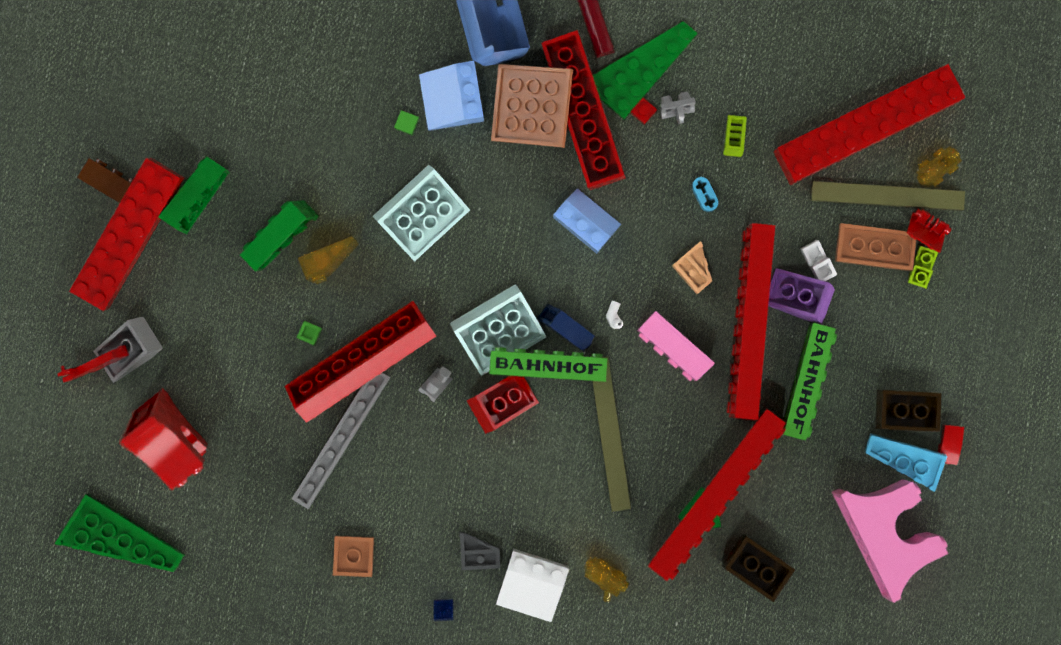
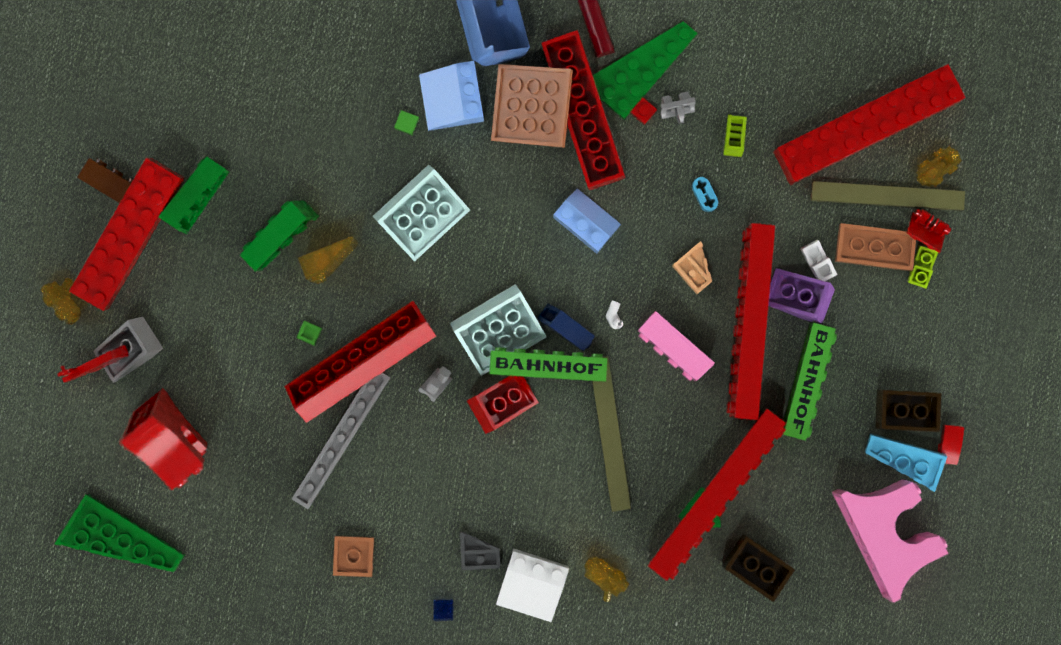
(60, 300): none -> clear yellow brick

